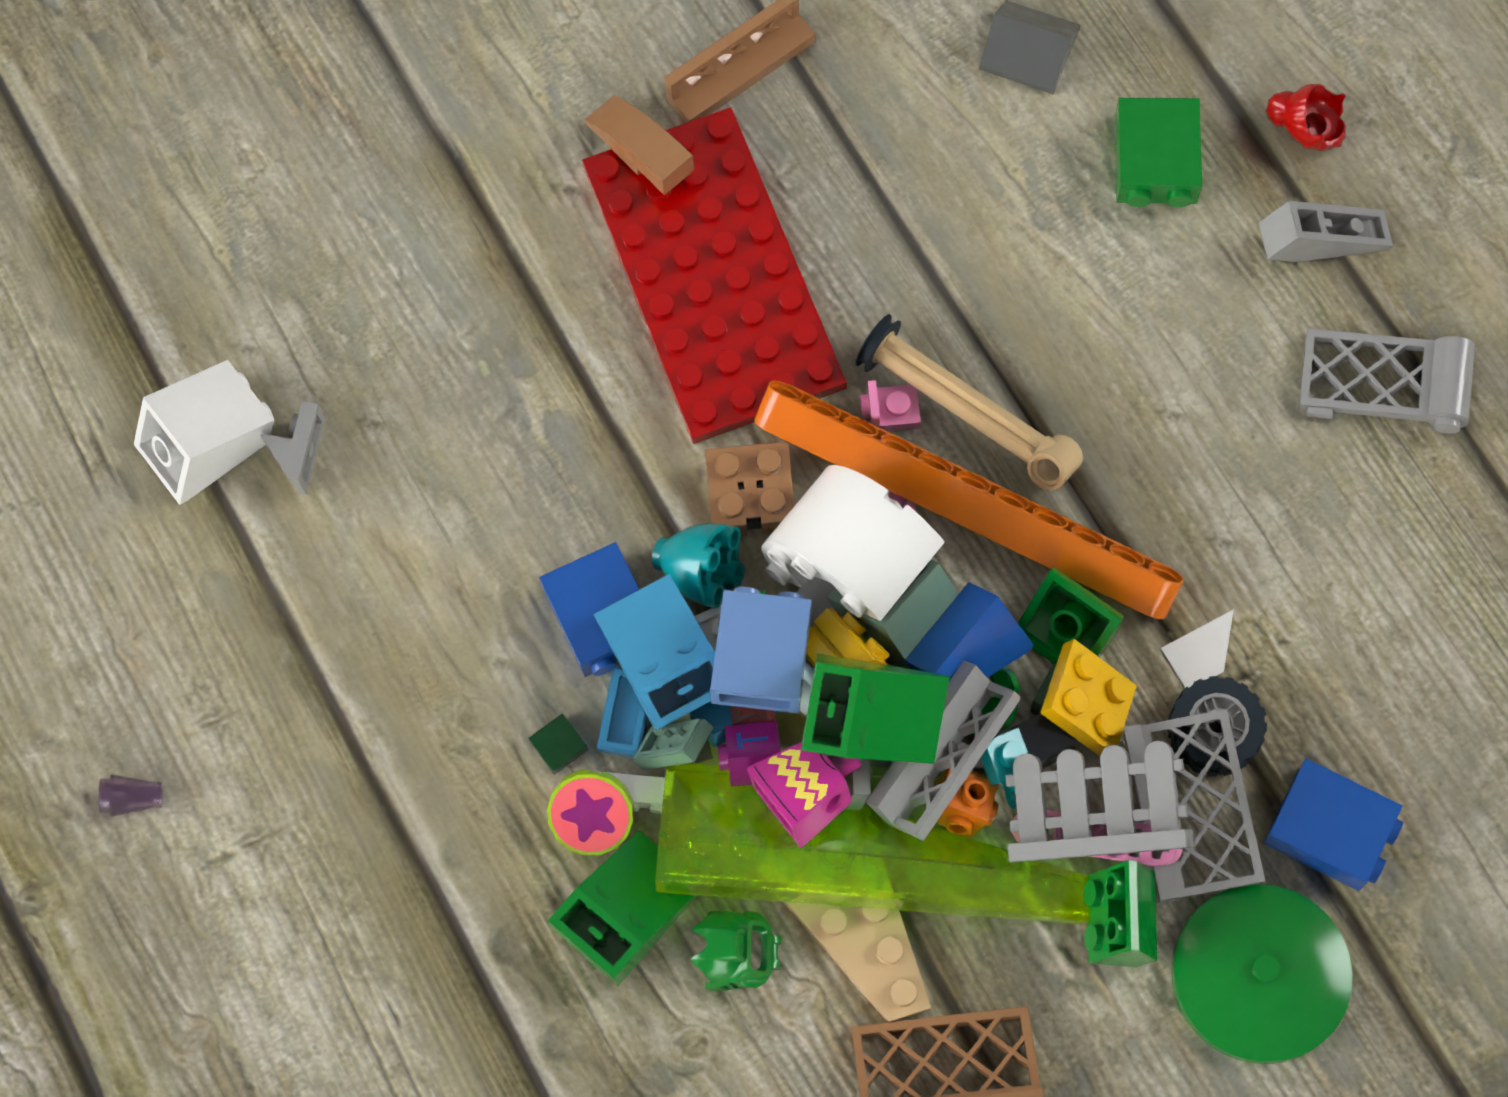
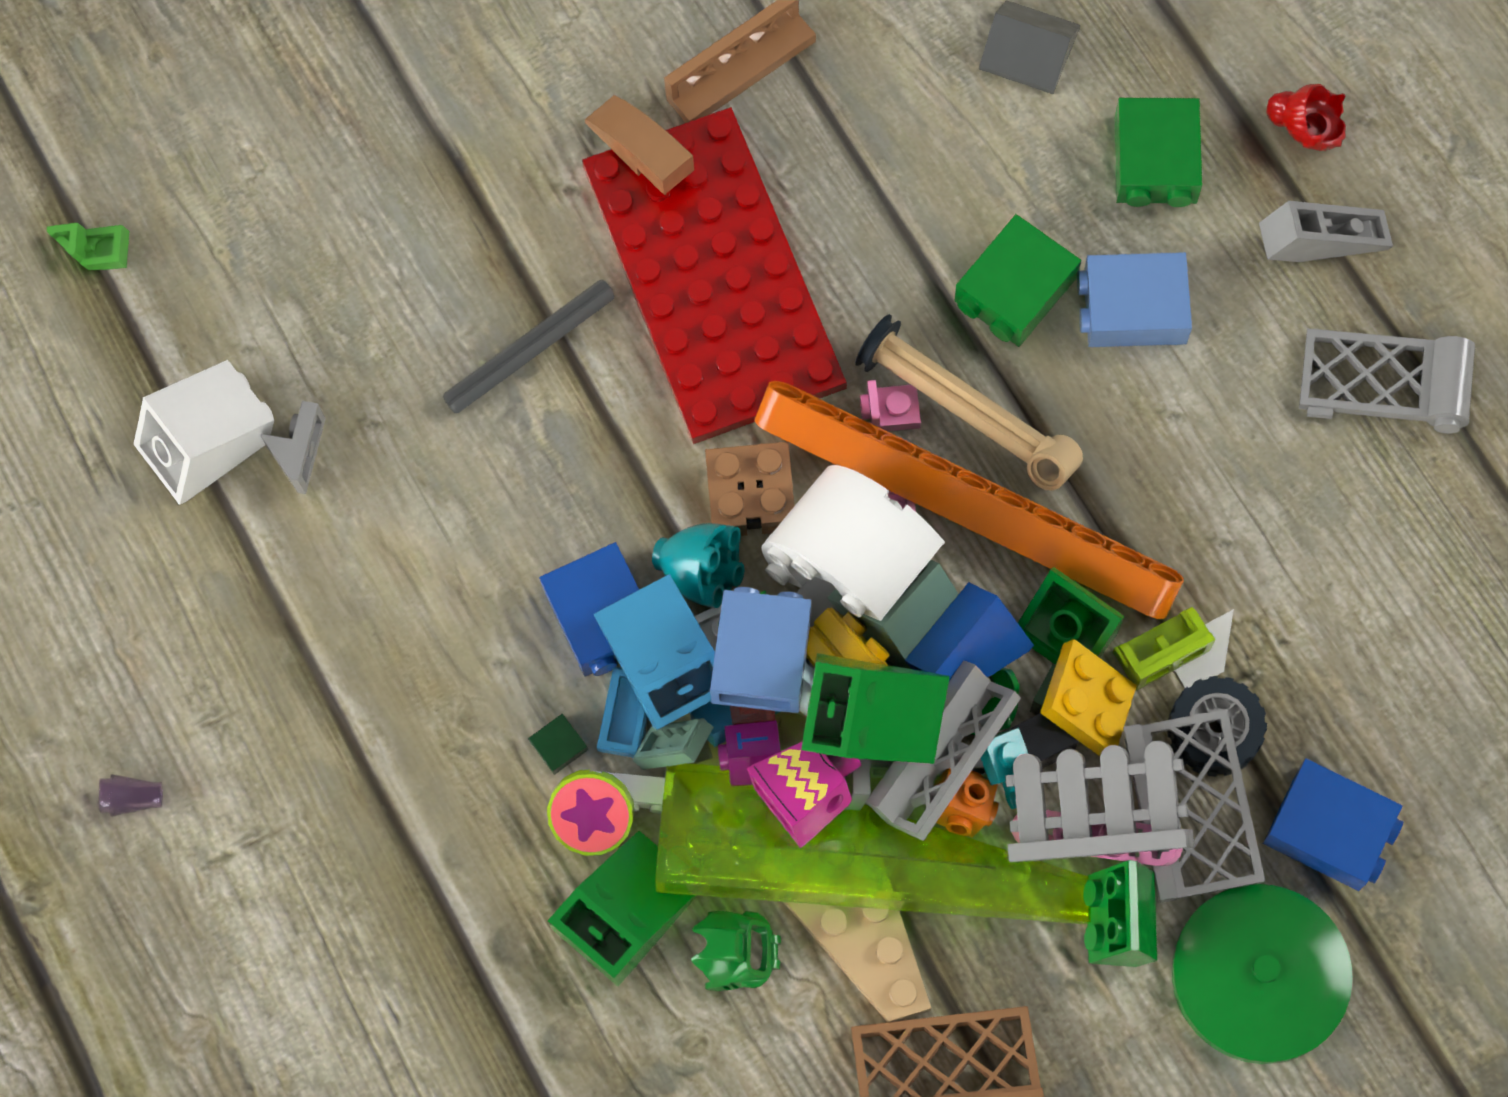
(94, 247): none -> bright green slope
(528, 346): none -> dark grey axle
(1016, 281): none -> green brick
(1135, 299): none -> medium blue brick
(1164, 648): none -> lime hinge

